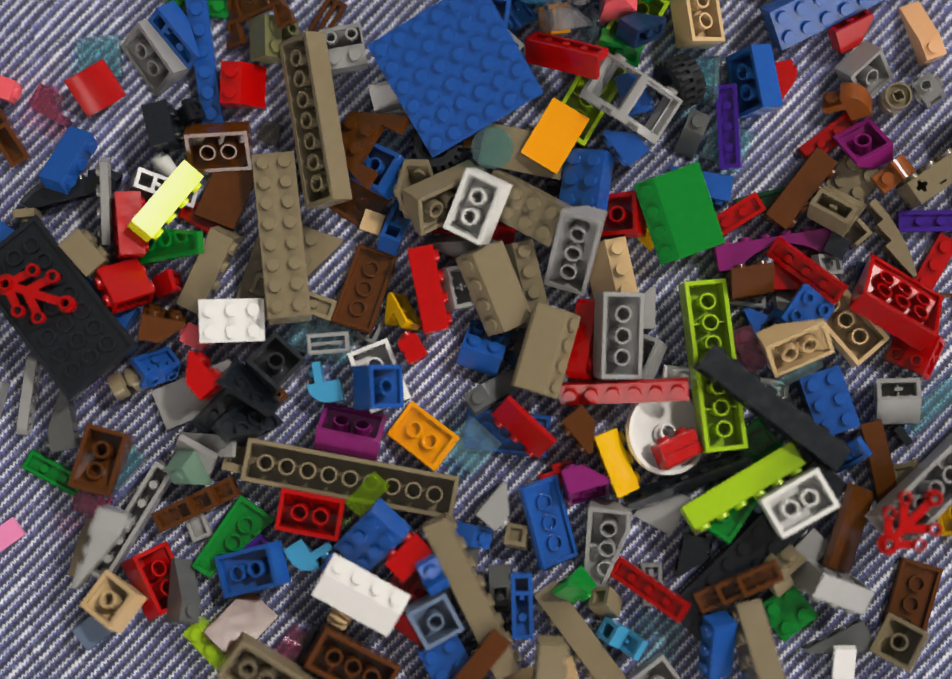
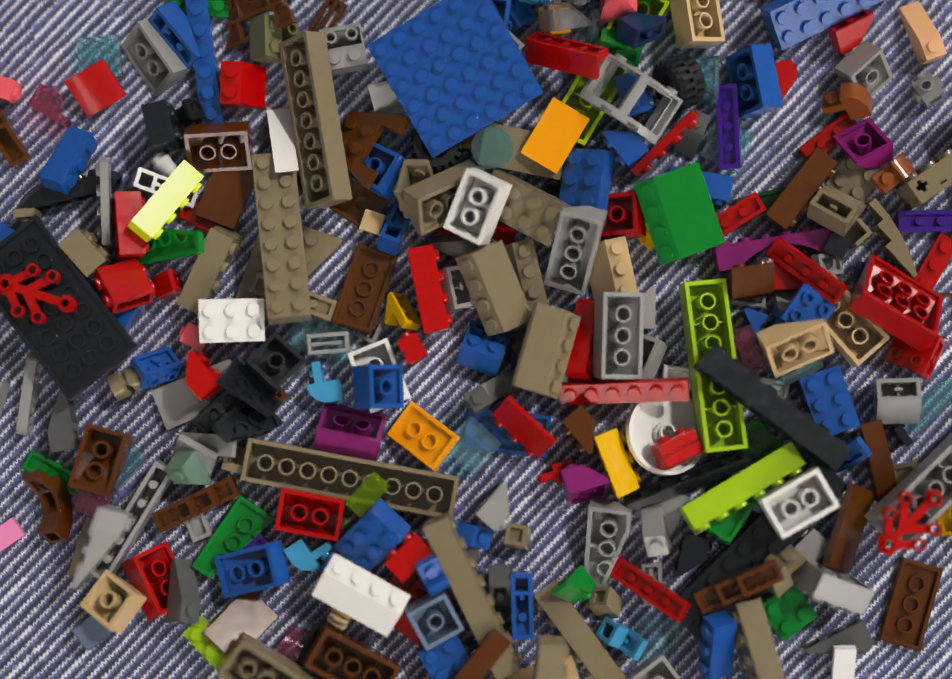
(56, 505): none -> reddish brown arch
(160, 323): reddish brown slope -> none
(282, 140): none -> white sticker
(548, 521): blue tile -> none
(655, 531): none -> light grey slope
(673, 137): none -> red plate
(890, 101): dark tan wheel -> none
(900, 643): dark tan slope -> none

